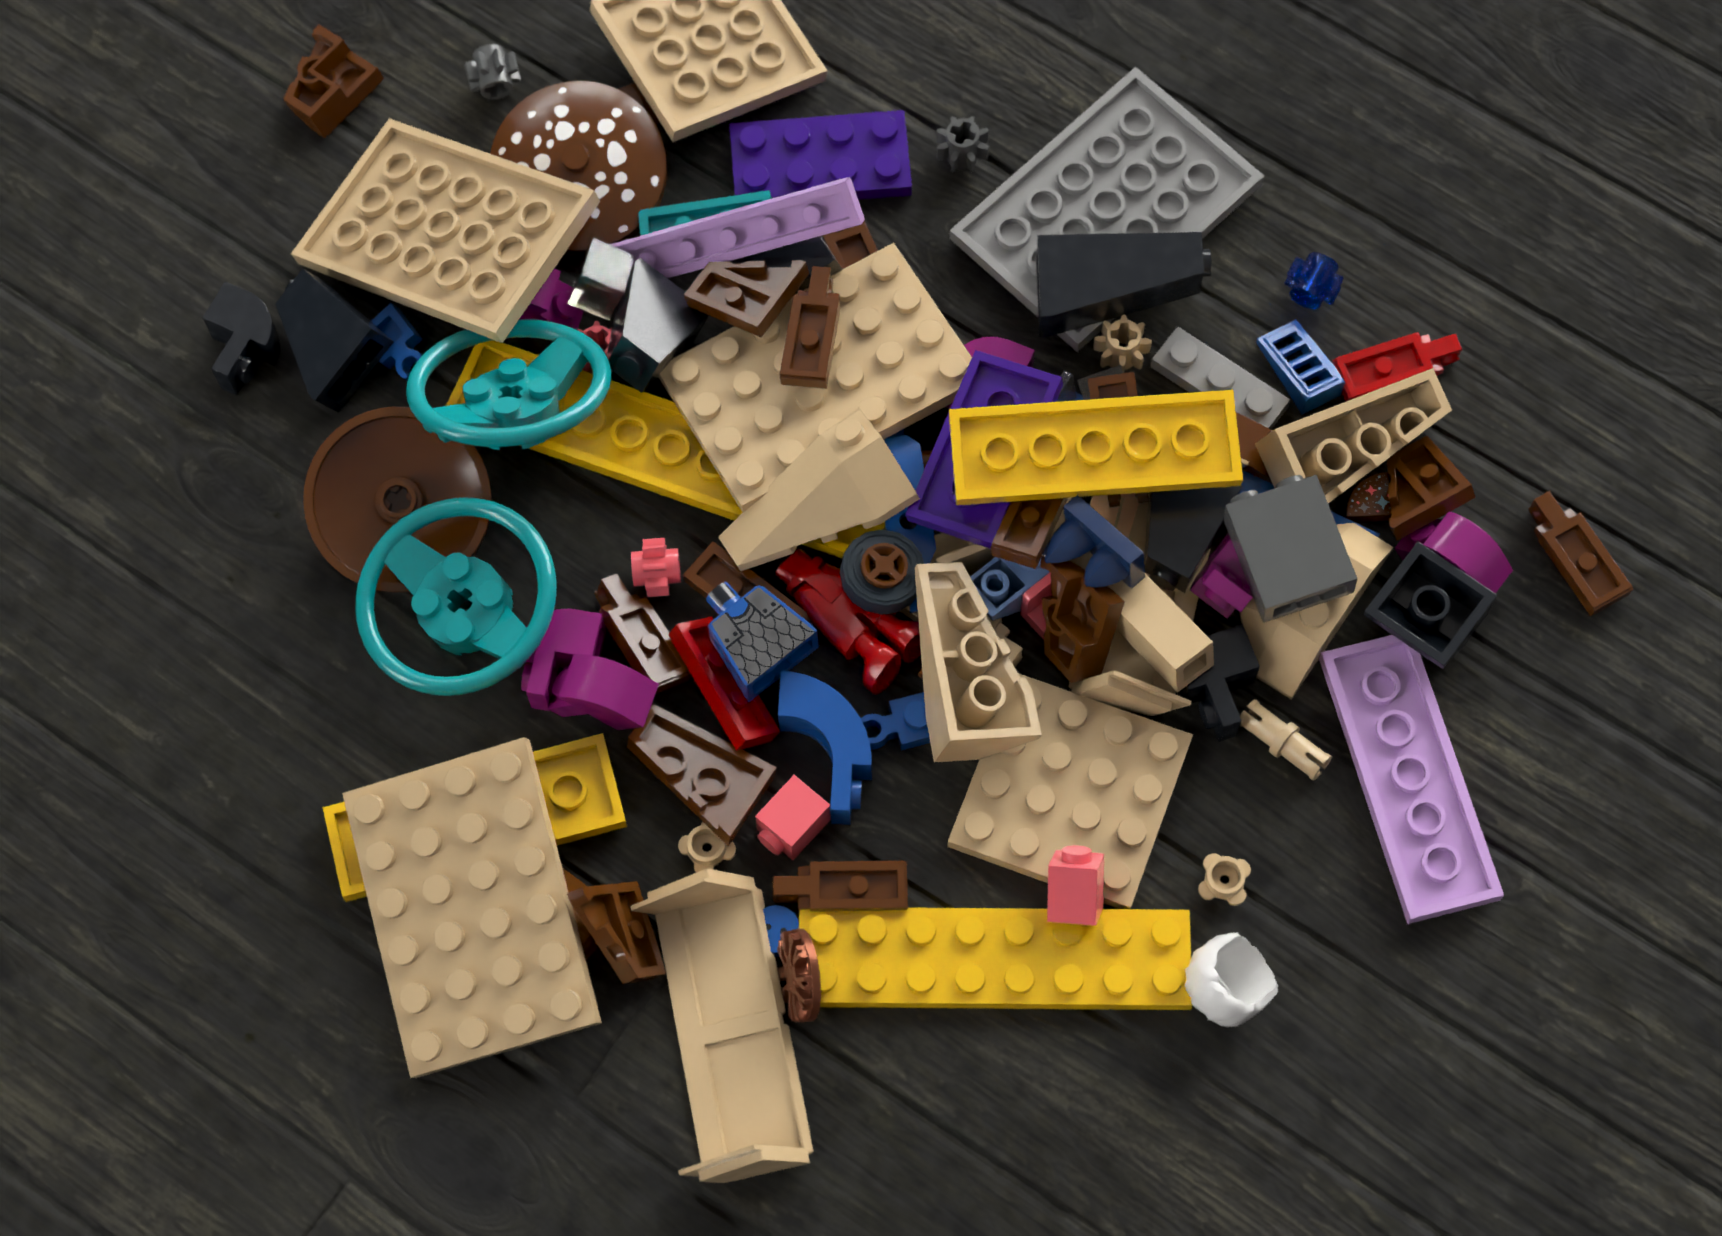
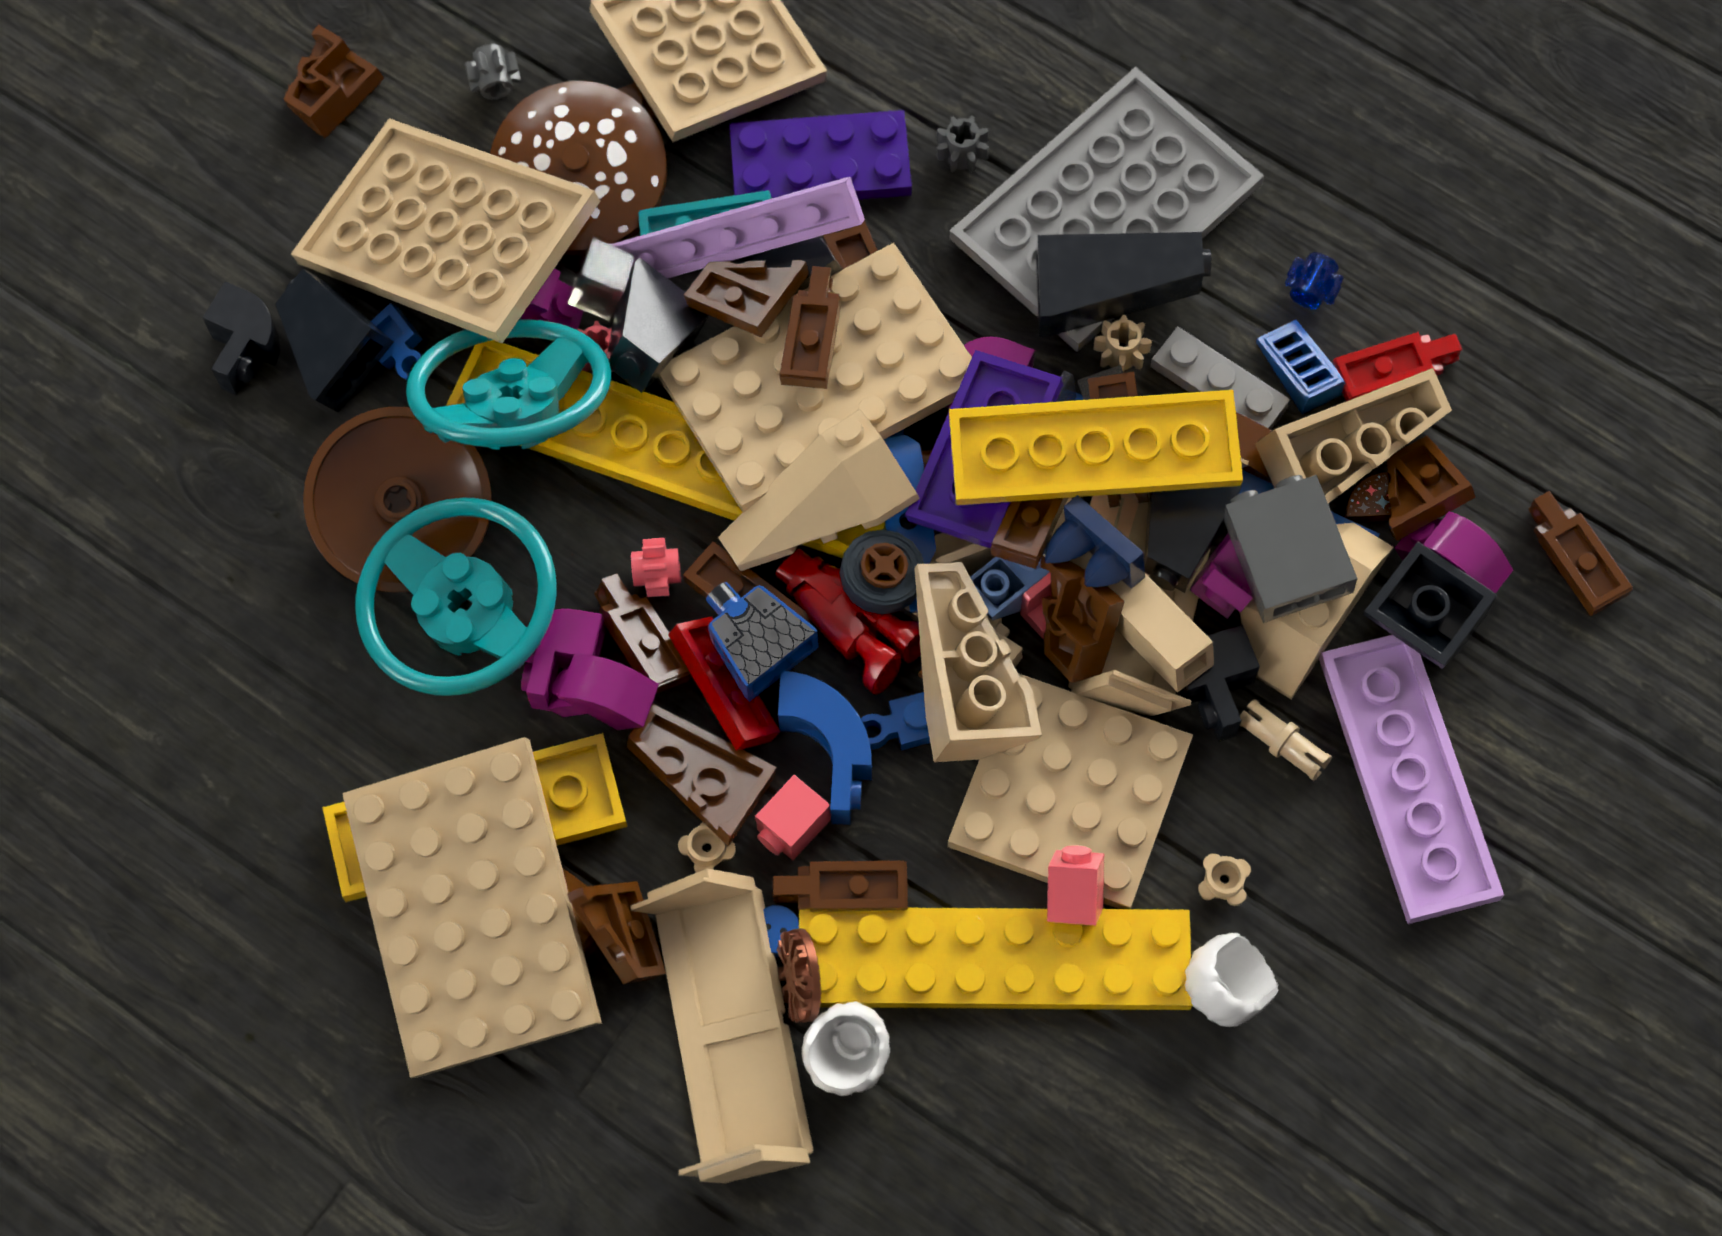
(846, 1049): none -> white hair

